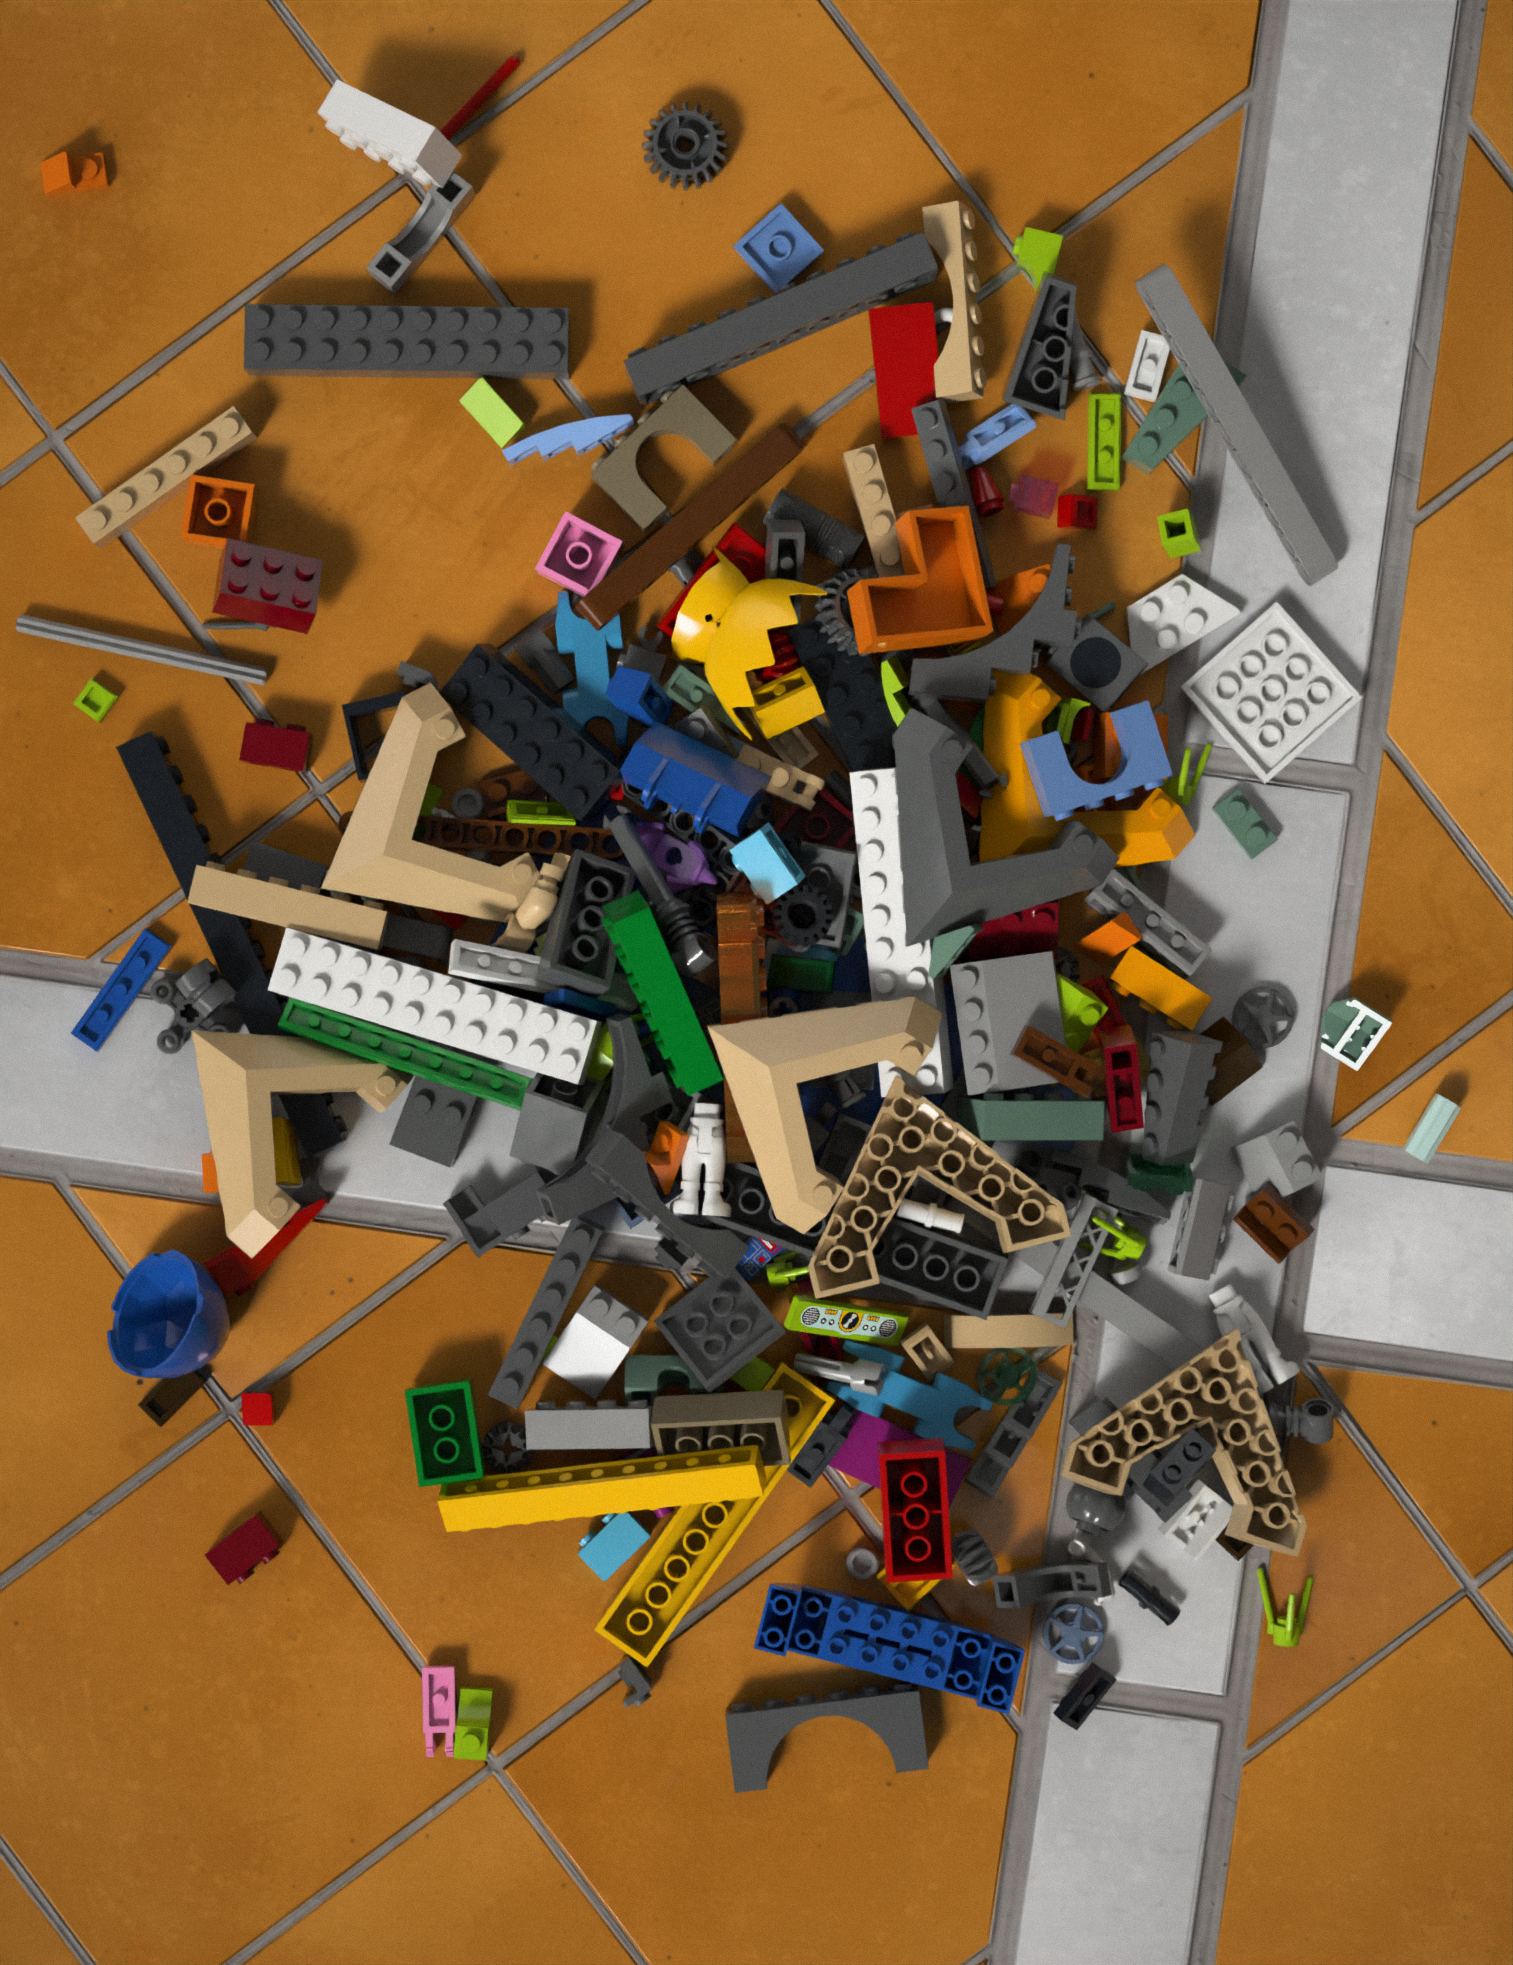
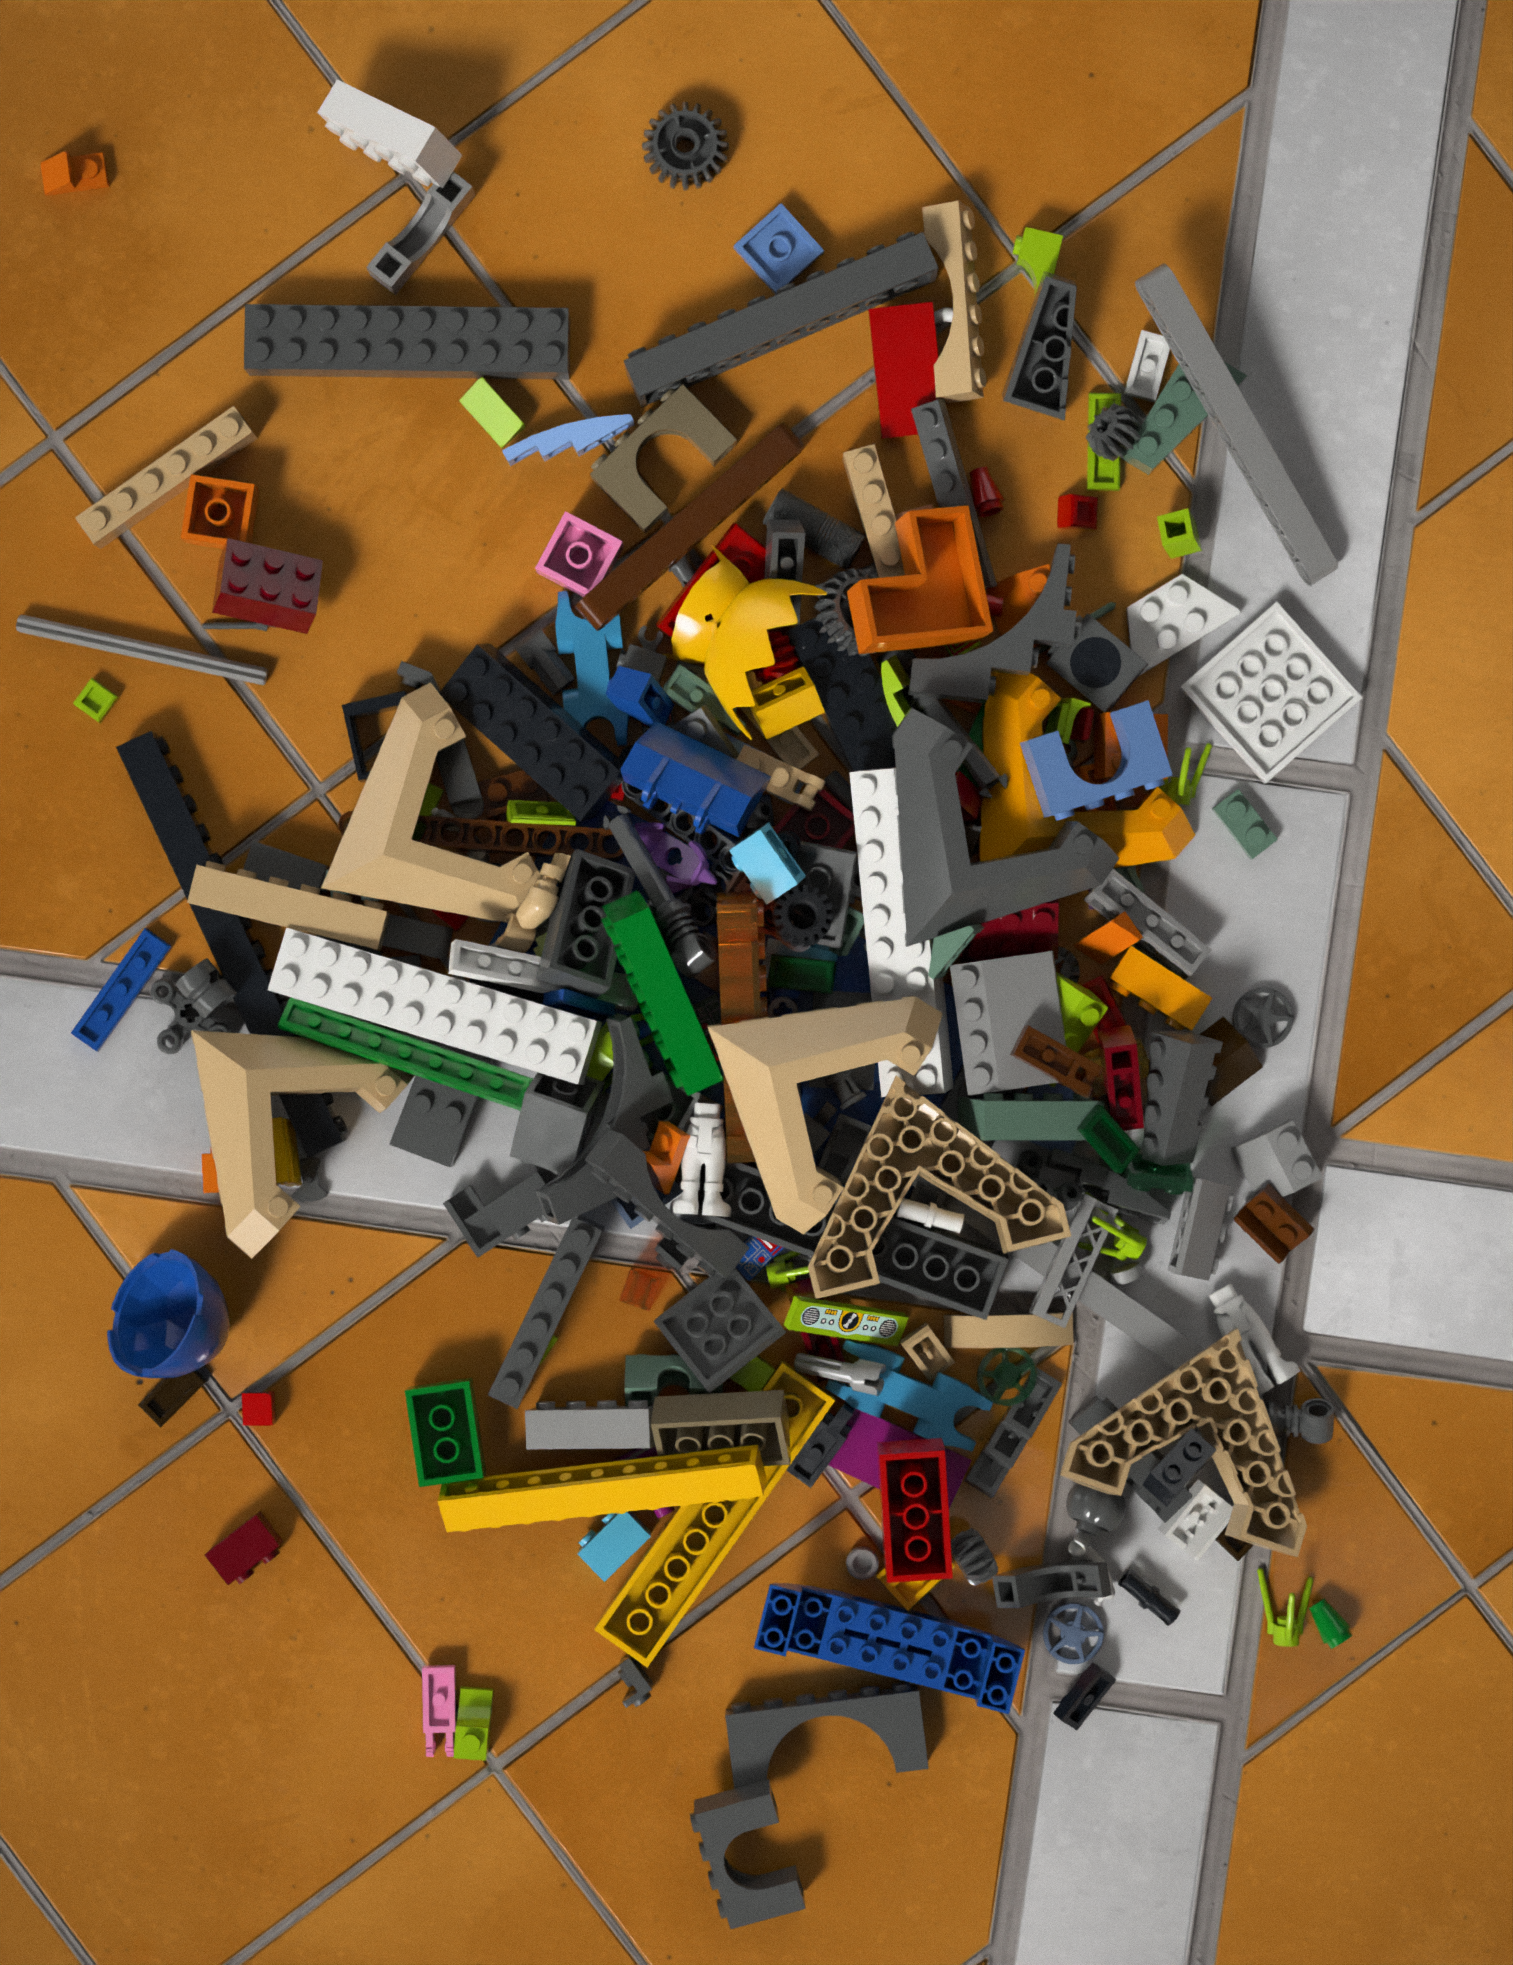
(237, 1270): red wedge -> none
(276, 746): dark red brick -> none
(458, 774): none -> dark grey tile
(480, 97): red piece -> none
(497, 1436): dark grey gear -> none
(595, 1341): light grey slope -> none
(640, 1289): none -> clear orange brick
(744, 1896): none -> dark grey arch
(995, 434): light blue hinge -> none
(1033, 496): clear pink brick -> none
(1081, 361): light grey pin -> none
(1108, 1139): none -> dark green tile
(1113, 432): none -> dark grey gear
(1330, 1624): none -> green cone
(1352, 1030): sand green slope -> none
(1431, 1128): light aqua axle -> none

